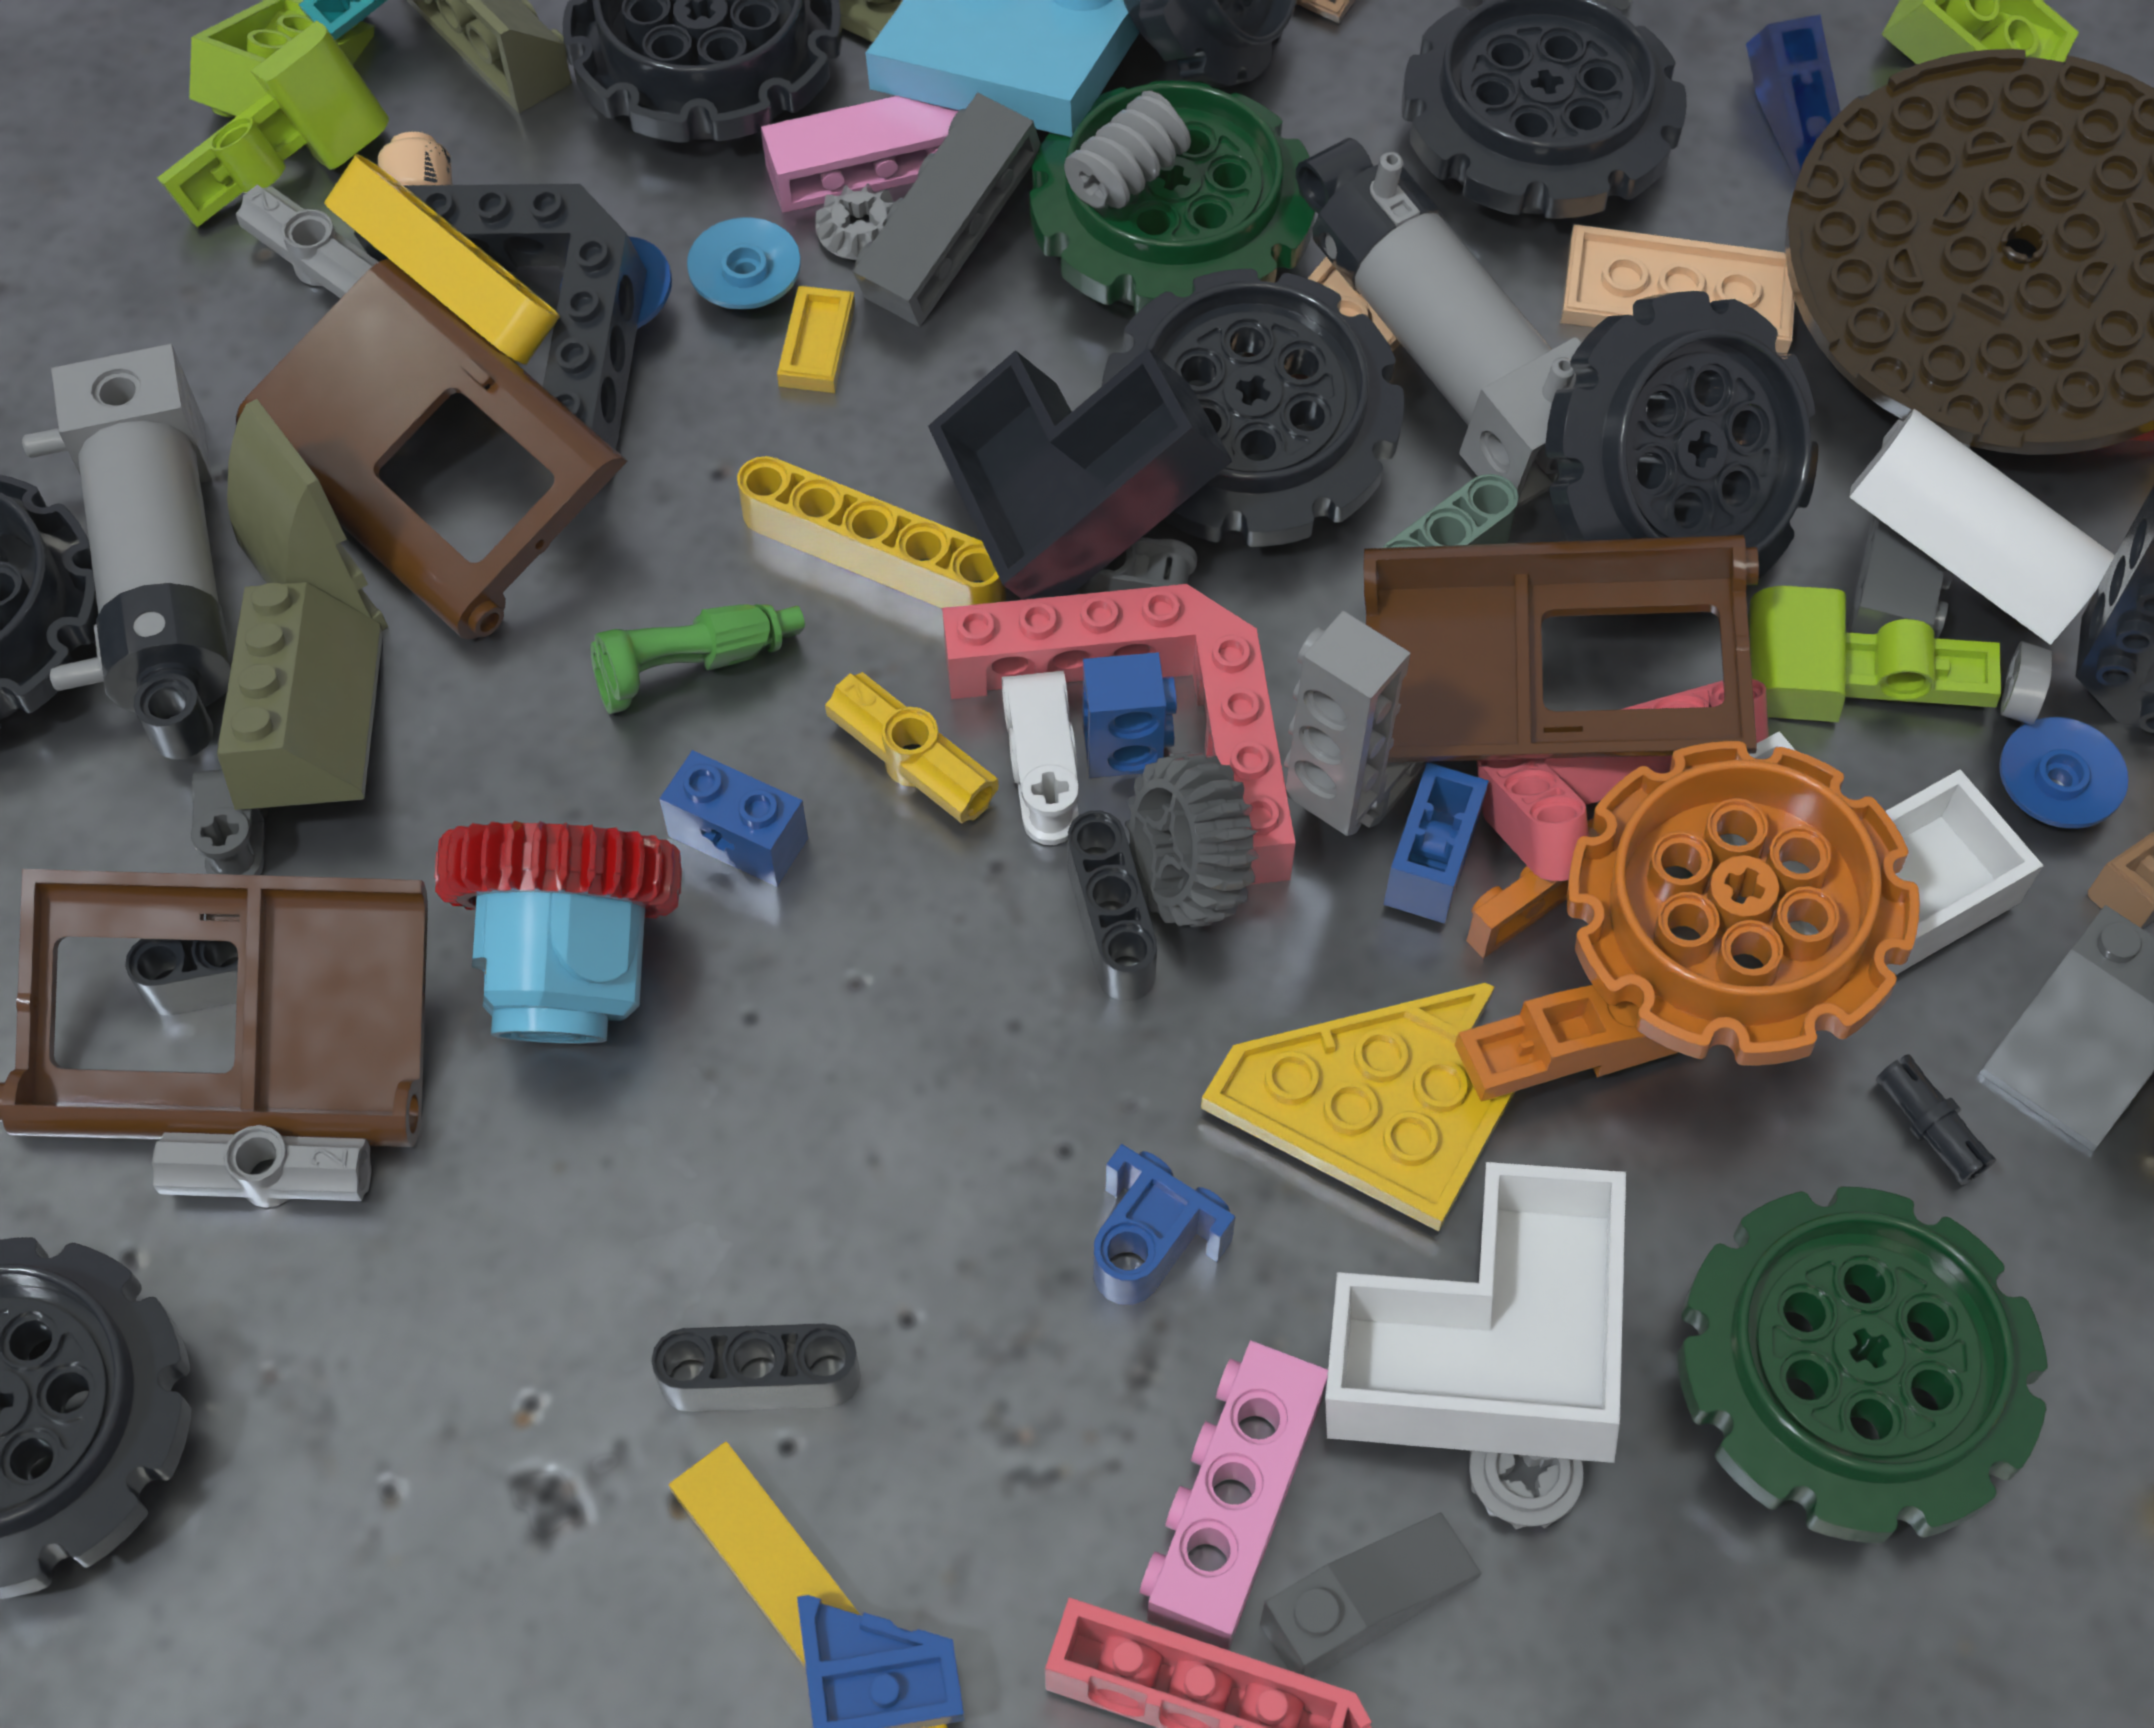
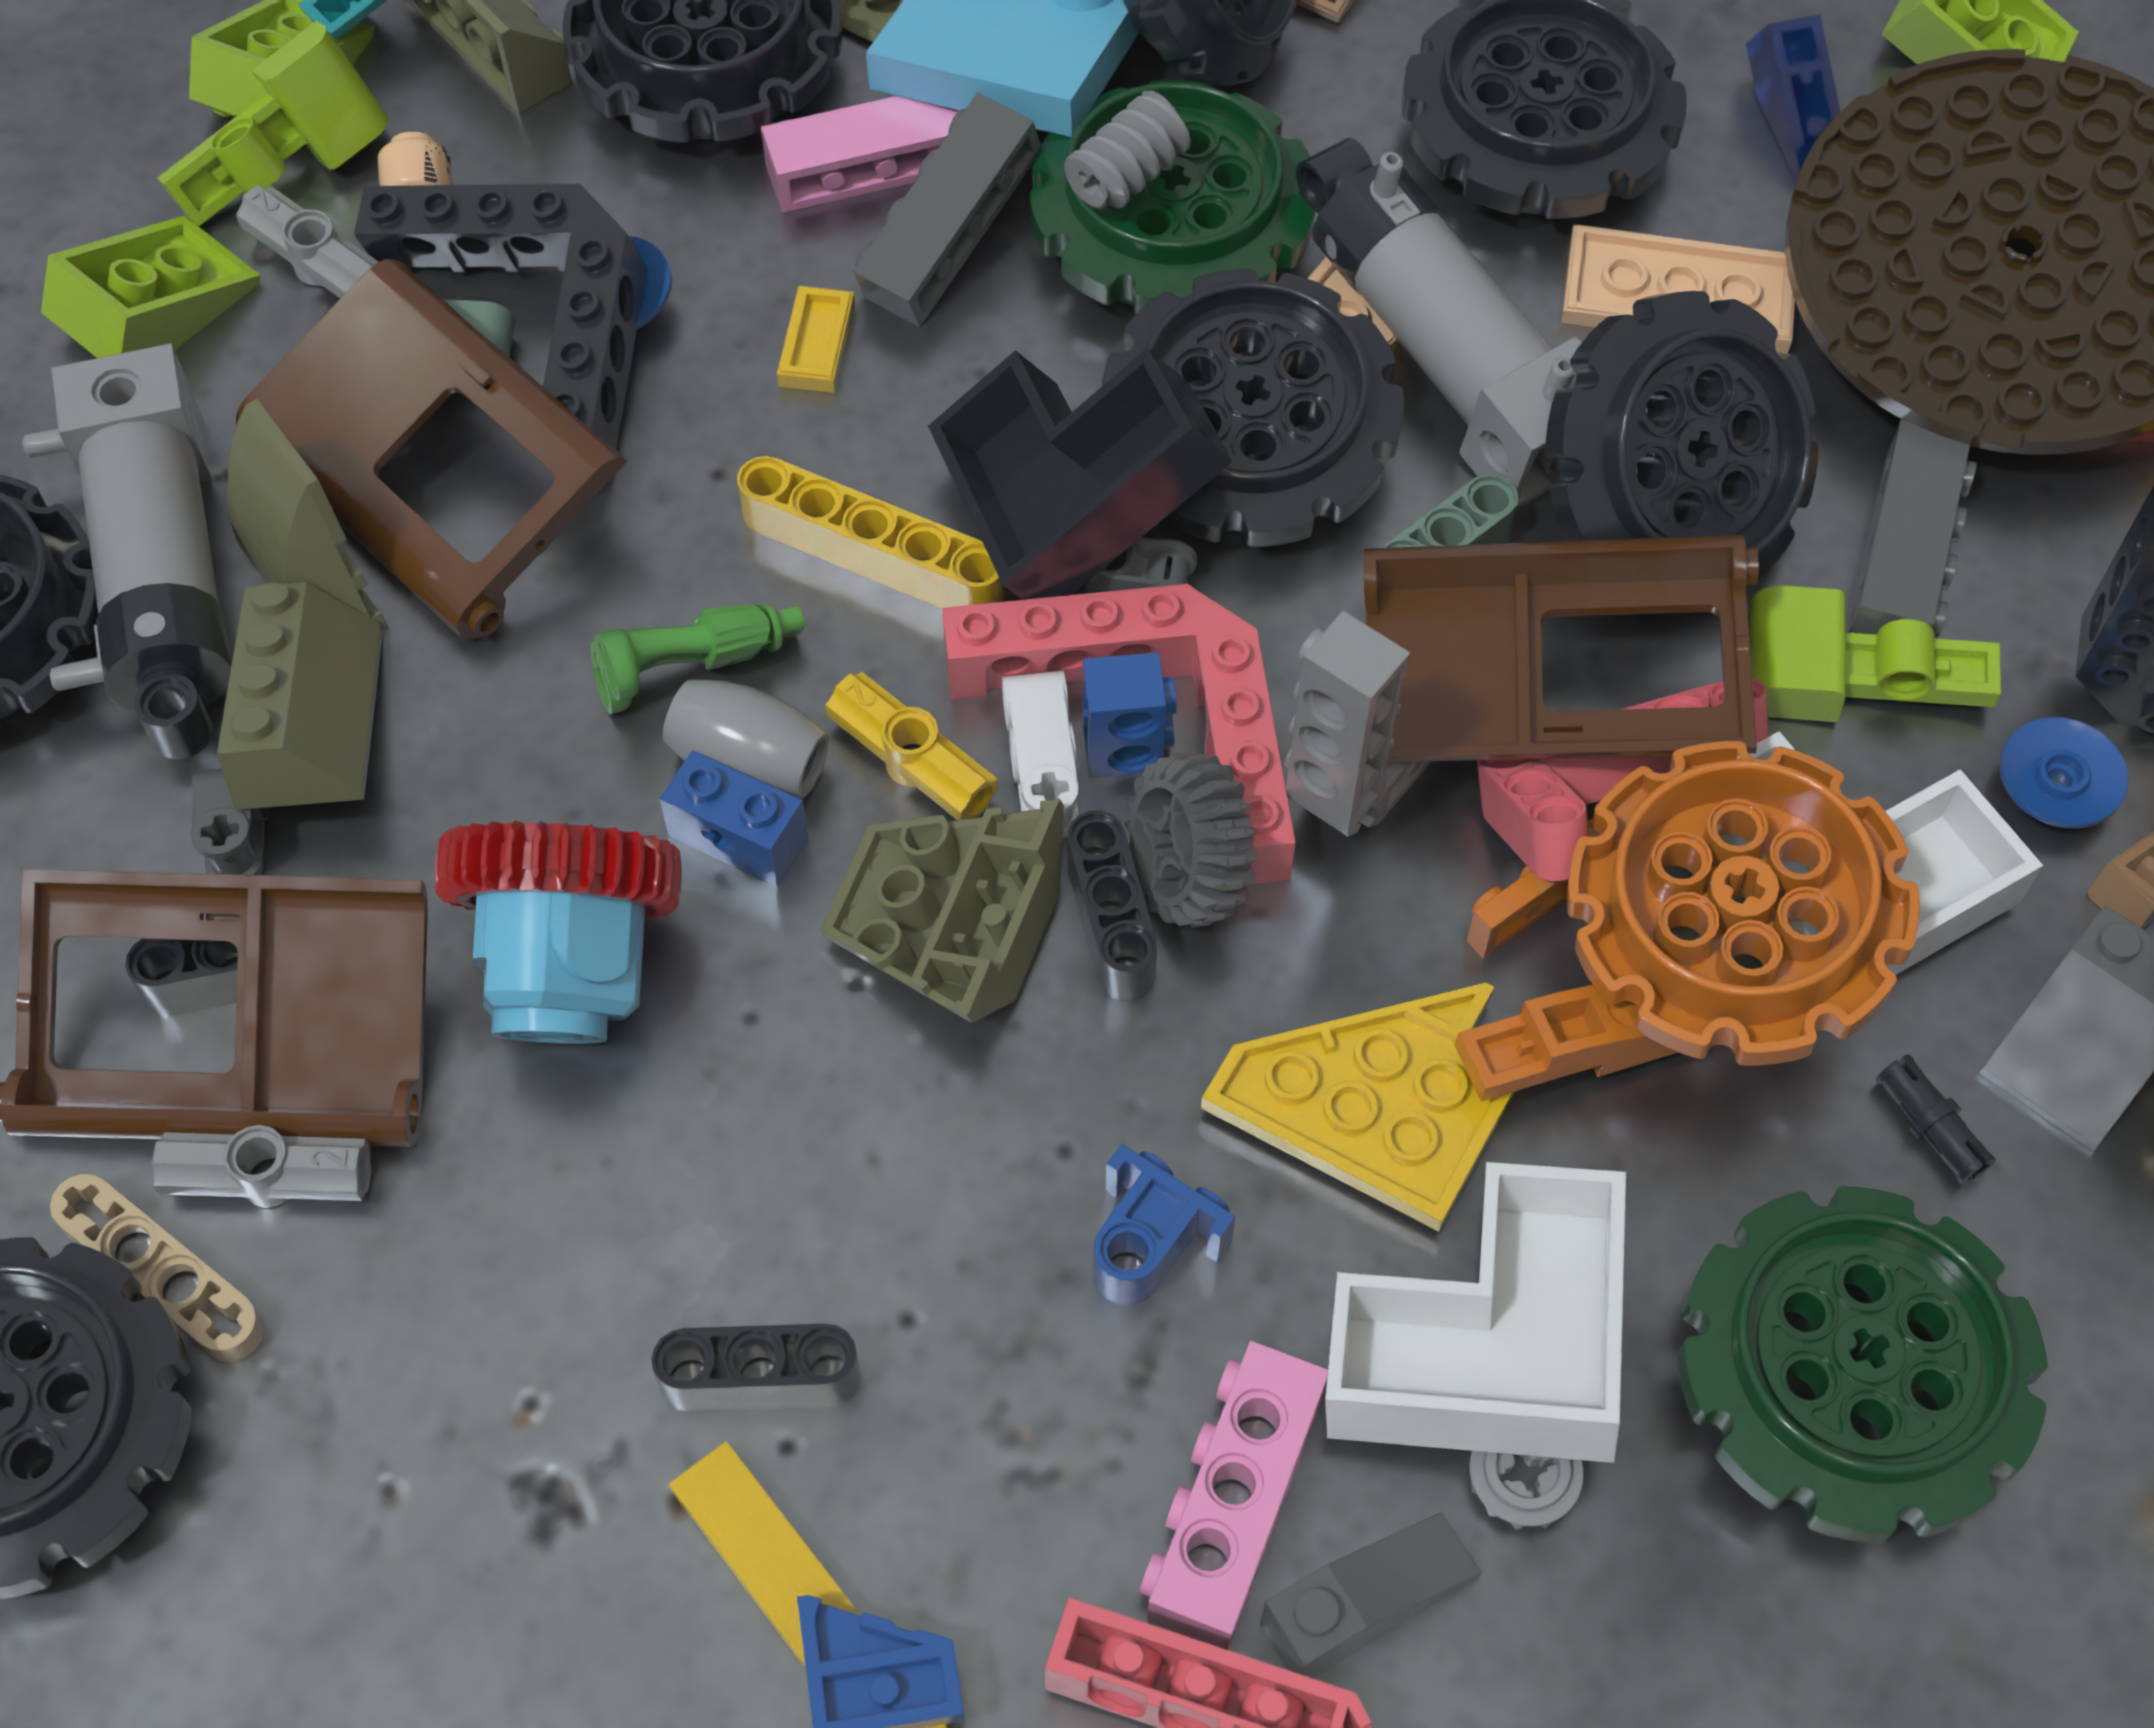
(143, 287): none -> lime slope
(161, 1261): none -> tan beam
(442, 259): yellow beam -> none
(743, 263): dark azure dish -> none
(747, 733): none -> light grey piece
(834, 223): light grey gear -> none
(953, 903): none -> olive wedge
(1435, 842): blue brick -> none
(1981, 526): white brick -> none
(2026, 683): light grey beam -> none

